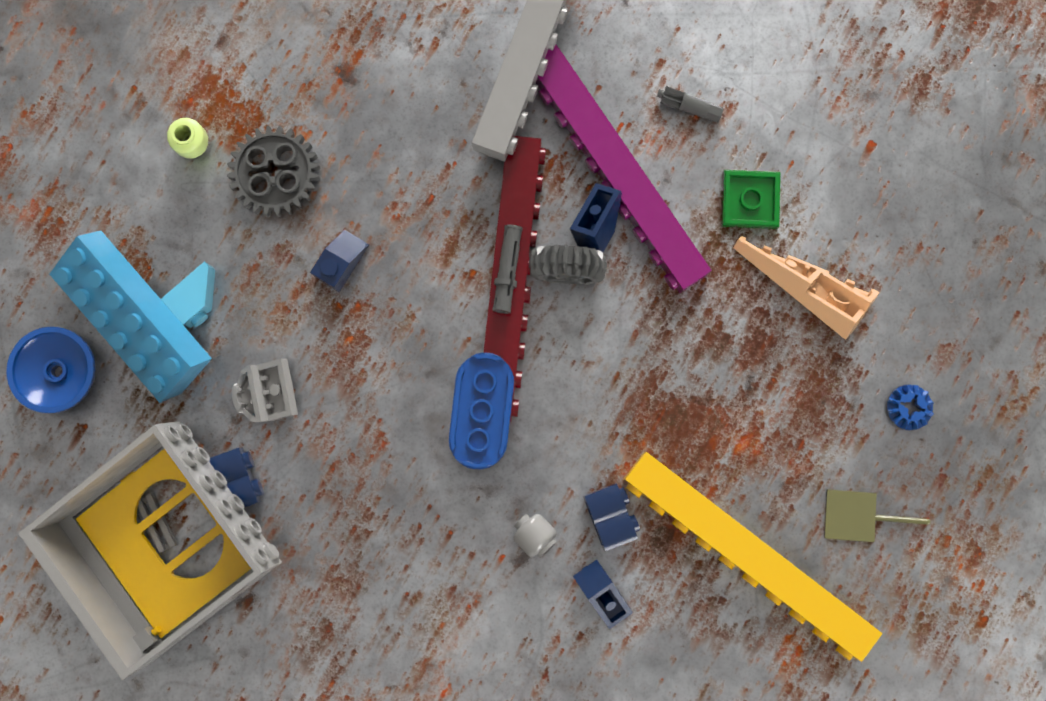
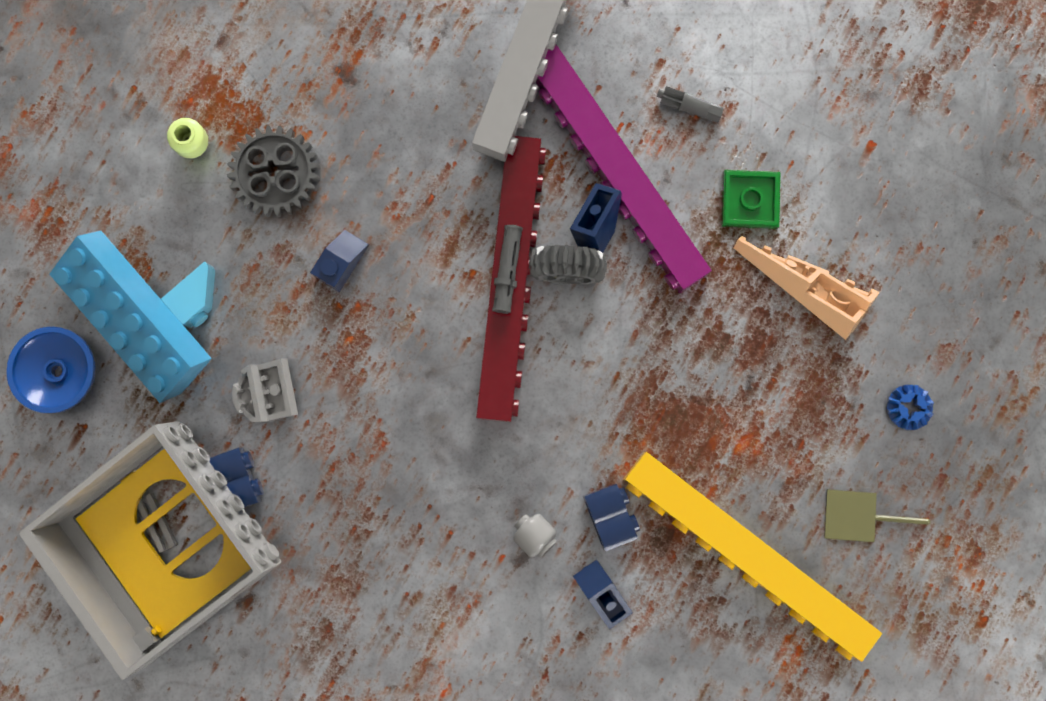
(481, 411): blue tile -> none

